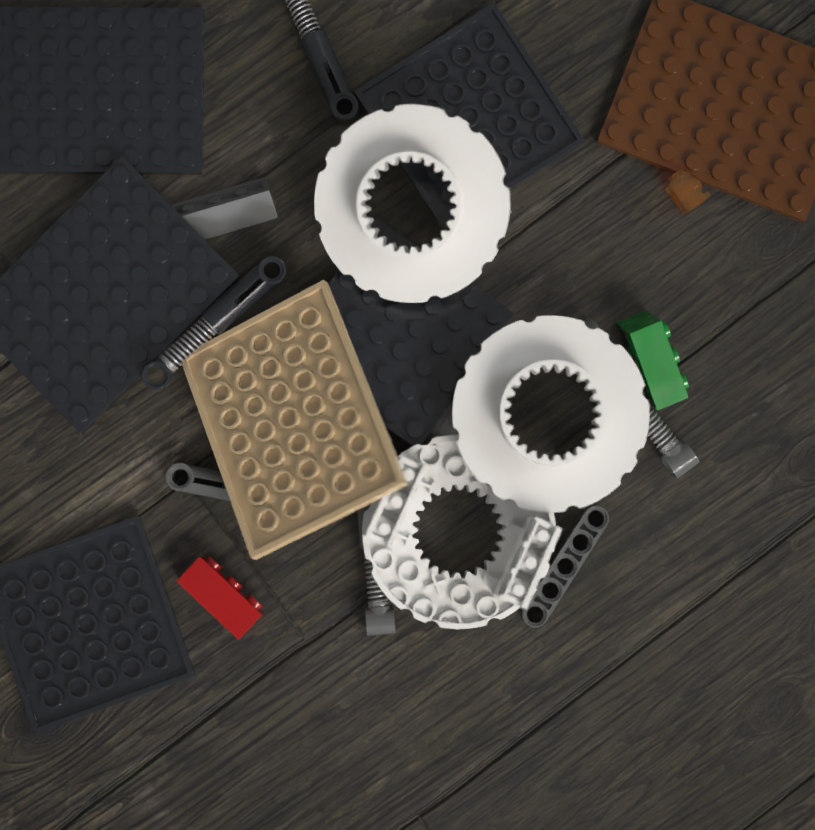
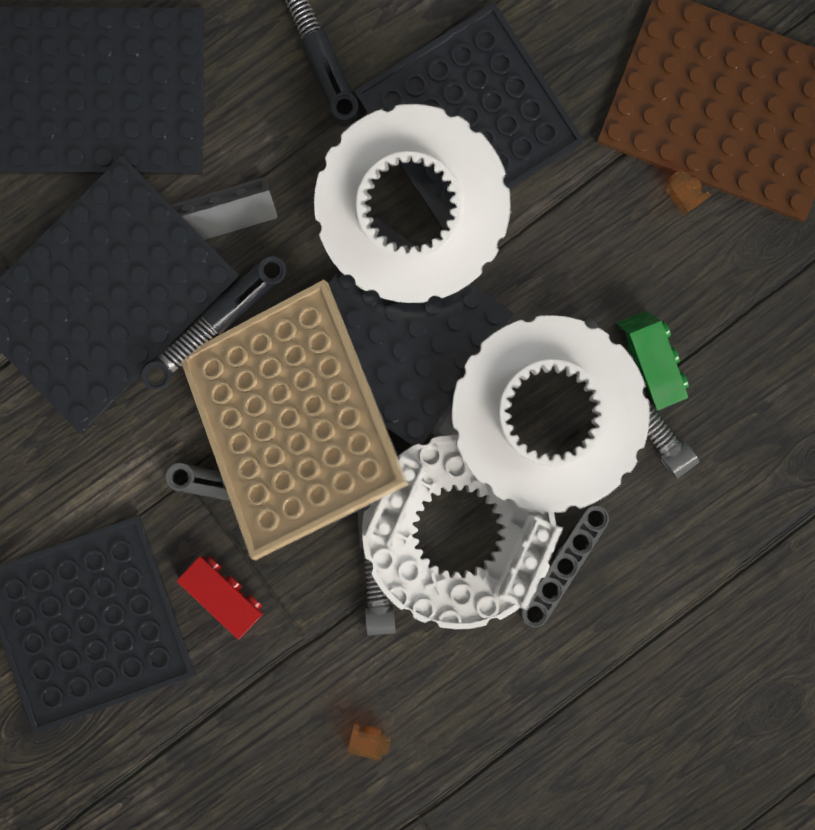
(368, 742): none -> clear orange brick

